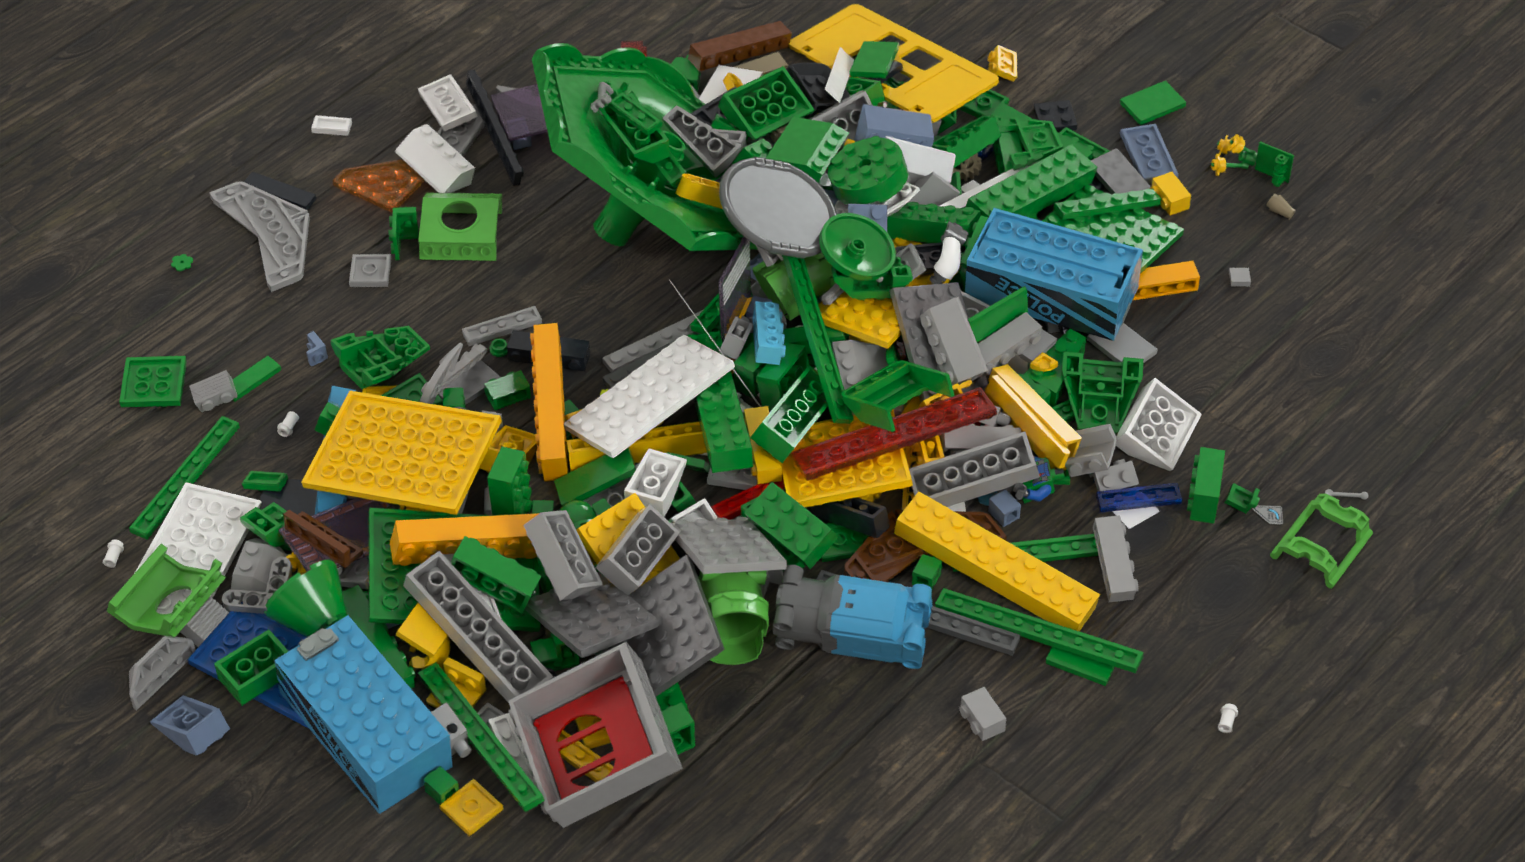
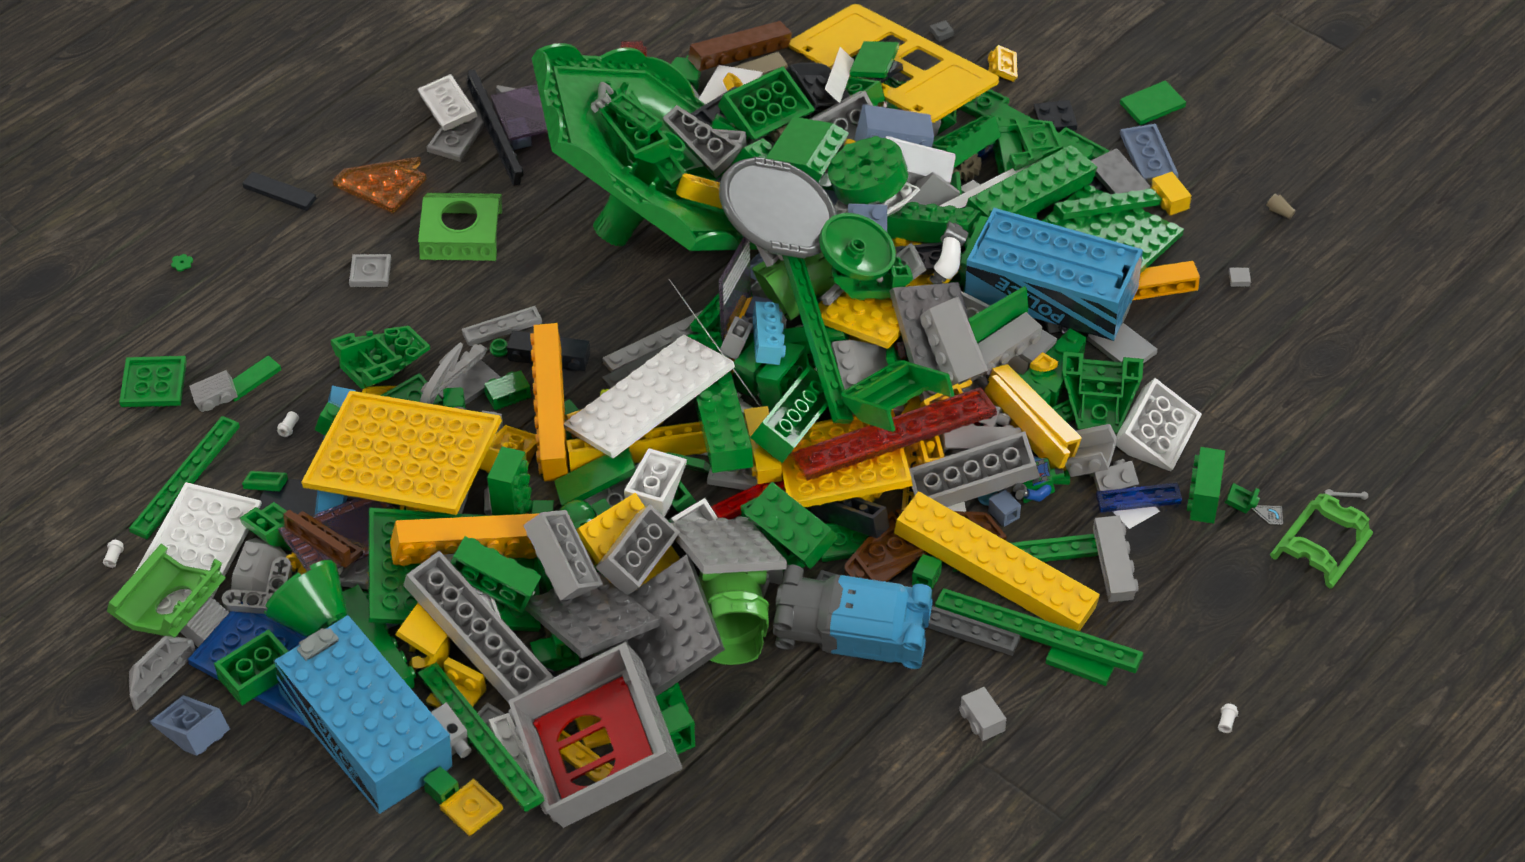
(277, 224): light grey wing -> none
(317, 349): sand blue bracket -> none
(331, 125): white tile -> none
(404, 226): green bracket -> none
(435, 160): white slope -> none
(941, 30): none -> dark grey plate
(1236, 145): yellow plant -> none
(1274, 163): green hinge -> none

